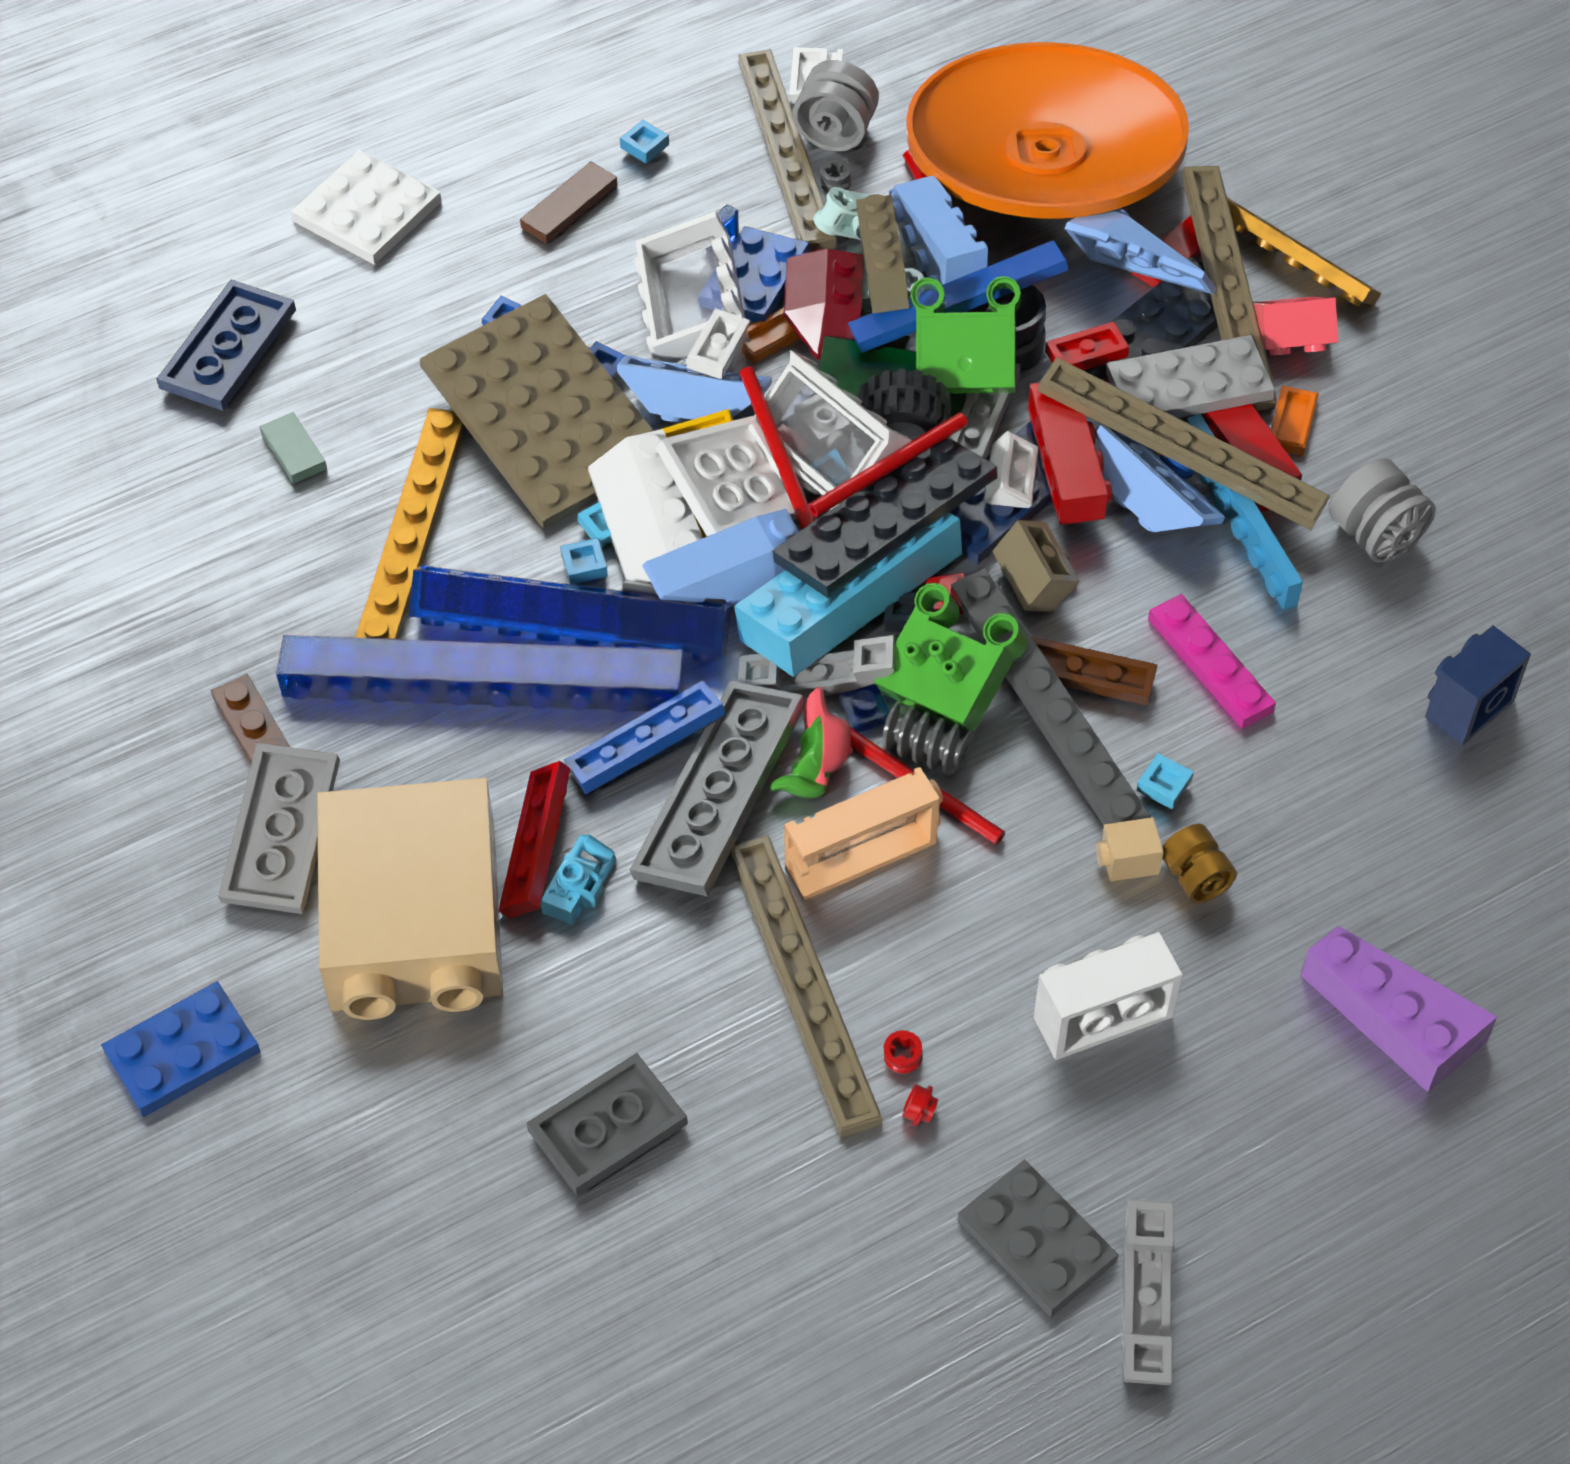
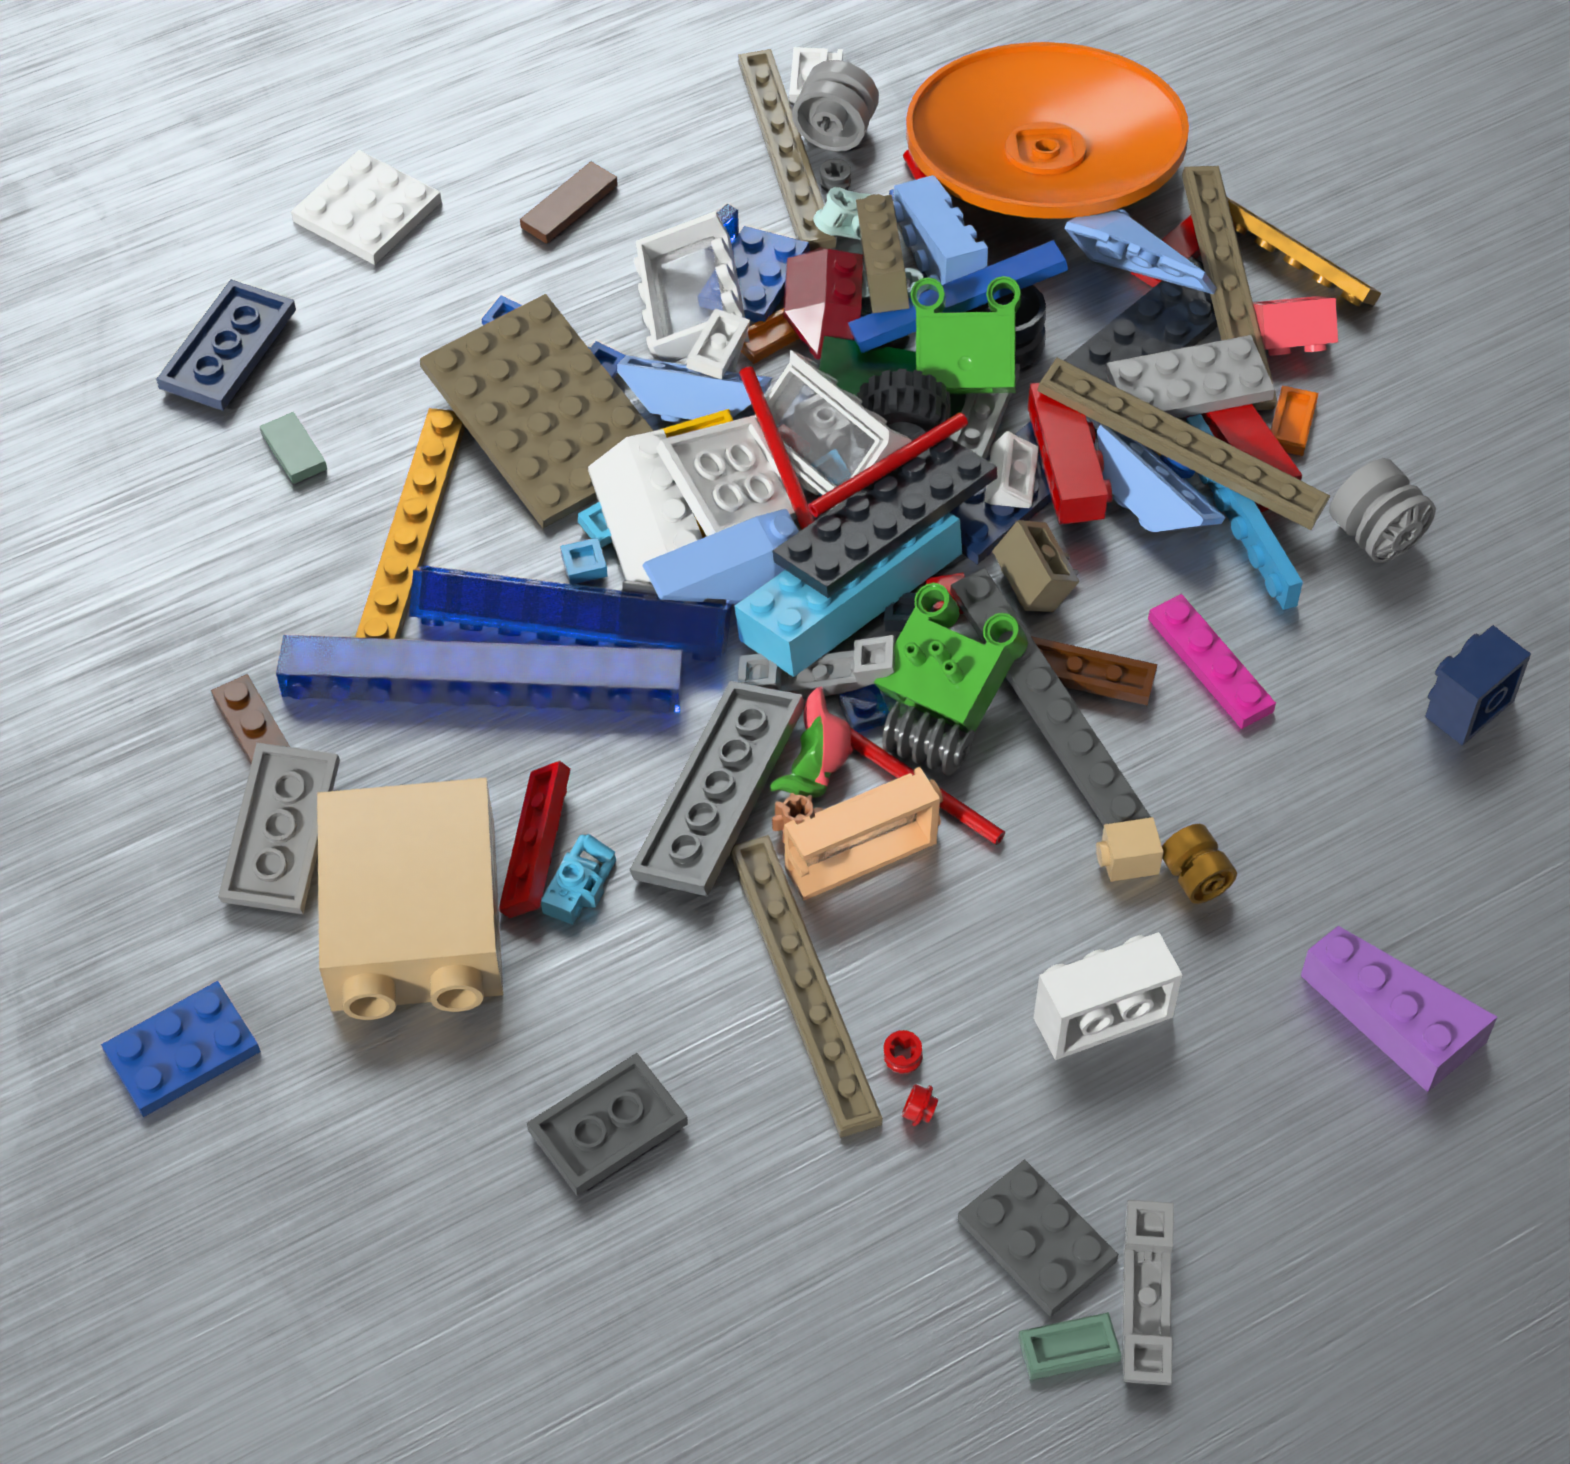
(644, 141): dark azure plate -> none
(644, 737): blue plate -> none
(793, 808): none -> nougat gear
(1069, 1346): none -> sand green tile
(1089, 347): red plate -> none
(1164, 781): medium azure plate -> none

